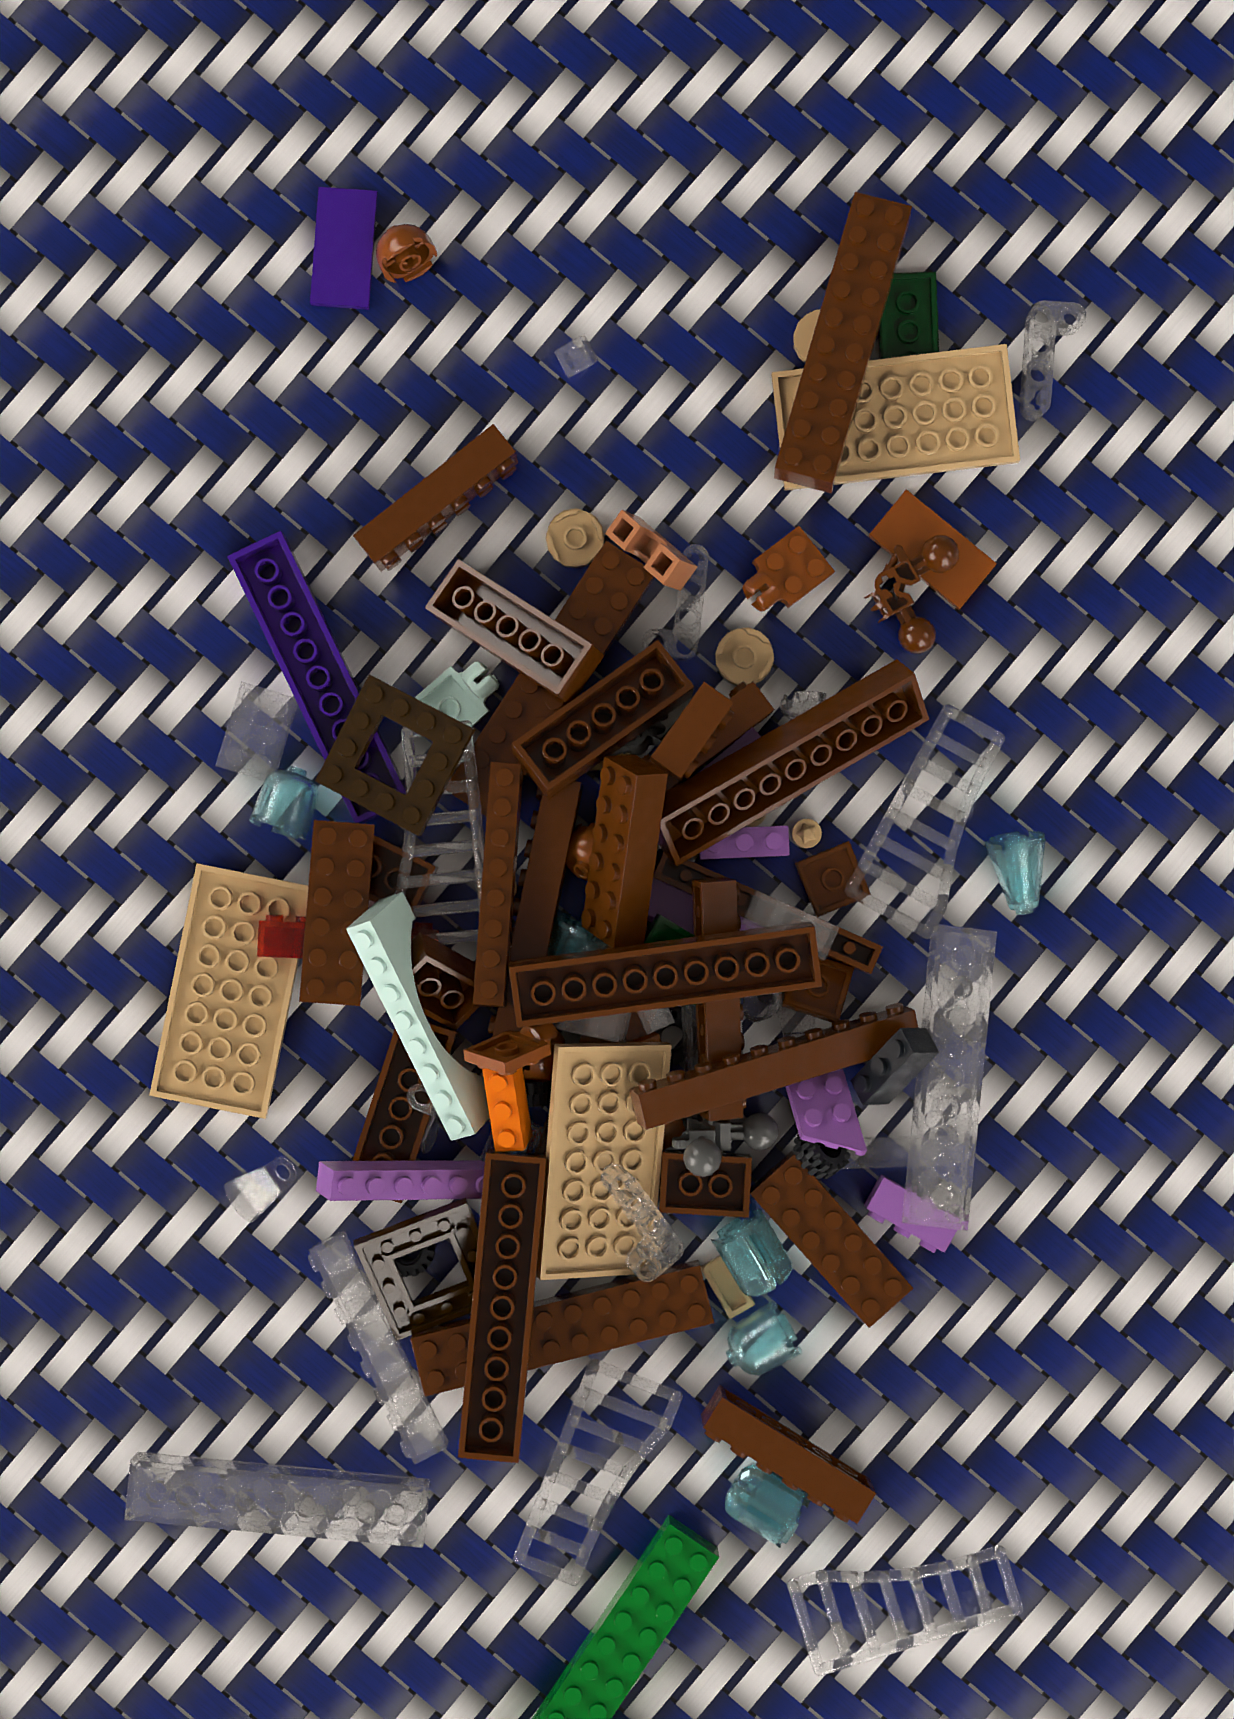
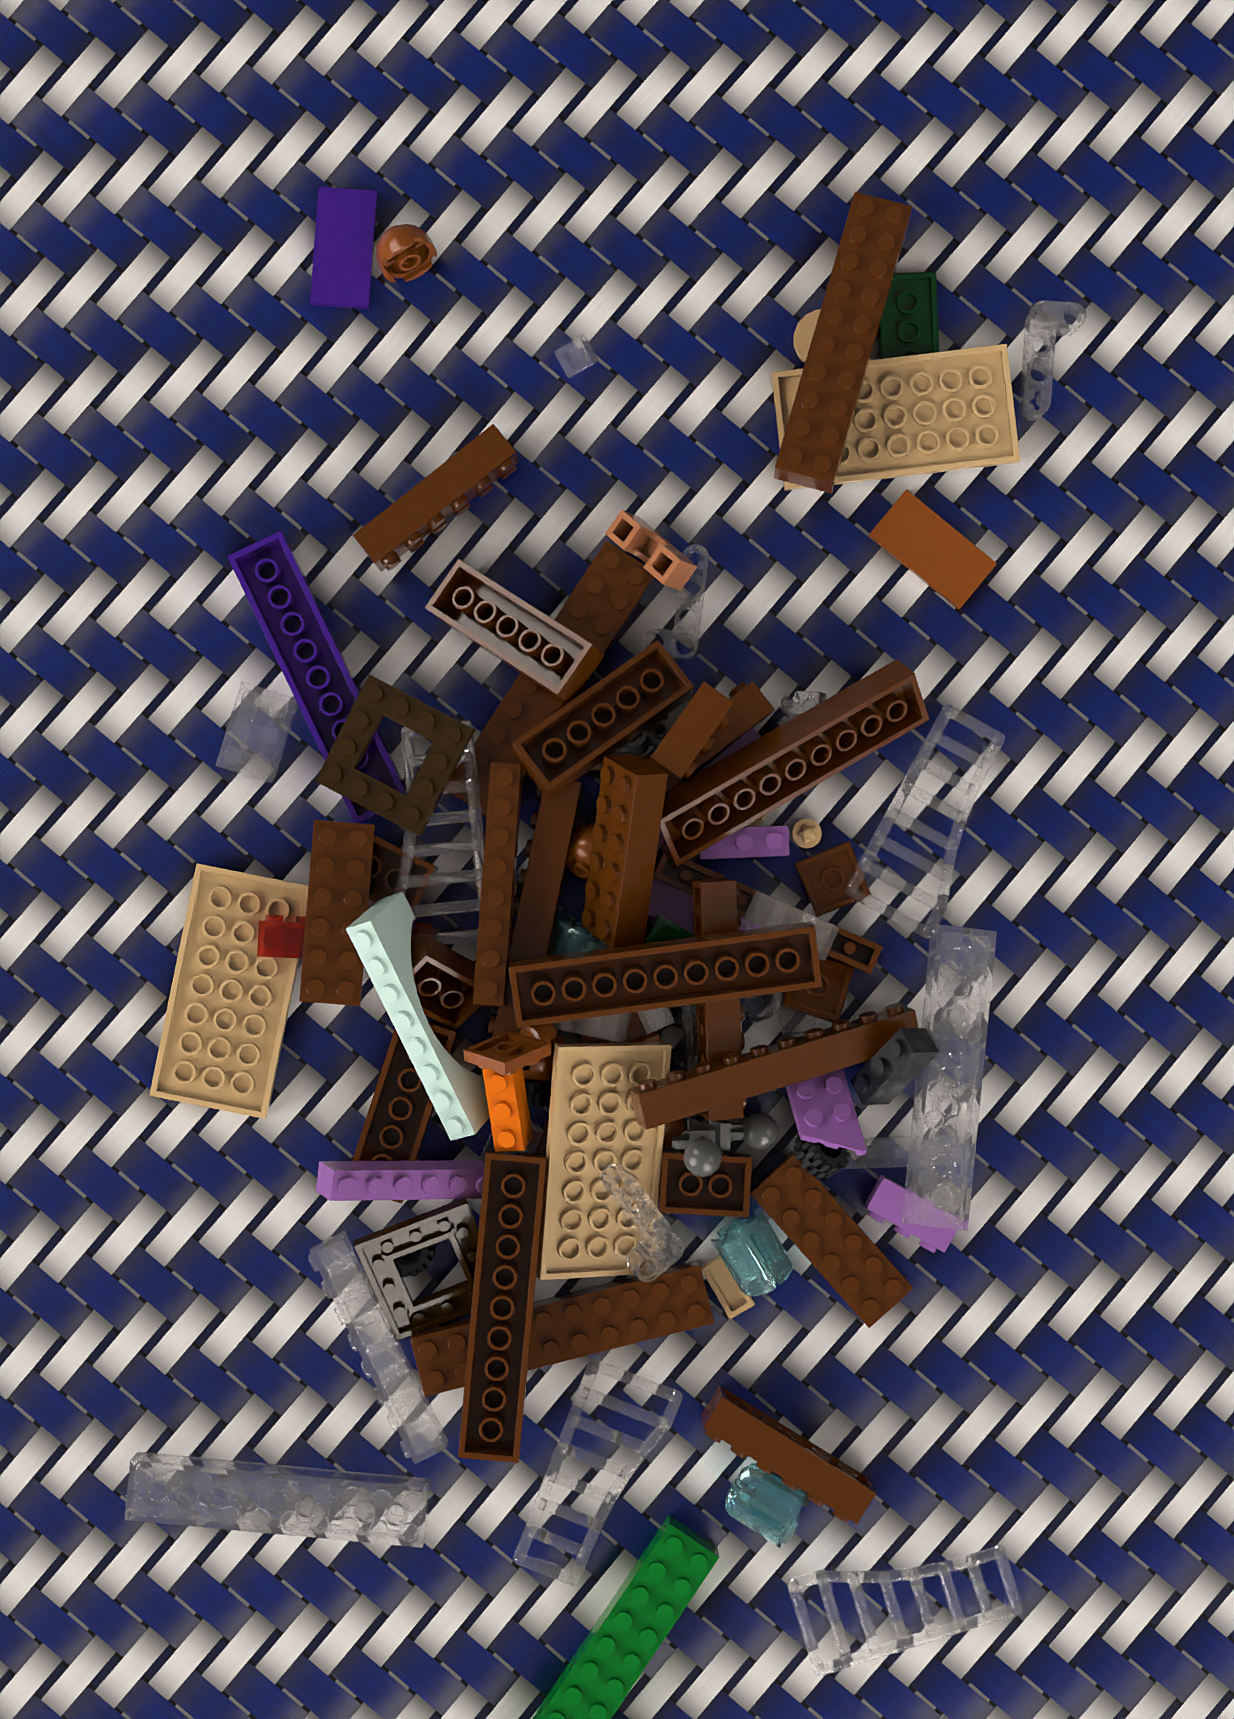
(258, 1189): clear piece -> none
(286, 803): clear light blue cylinder -> none
(432, 1128): clear piece -> none
(460, 693): light aqua plate -> none
(574, 538): tan tile -> none
(744, 656): tan tile -> none
(762, 1341): clear light blue cylinder -> none
(787, 571): dark orange plate -> none
(938, 555): reddish brown piece -> none
(1018, 867): clear light blue cone -> none

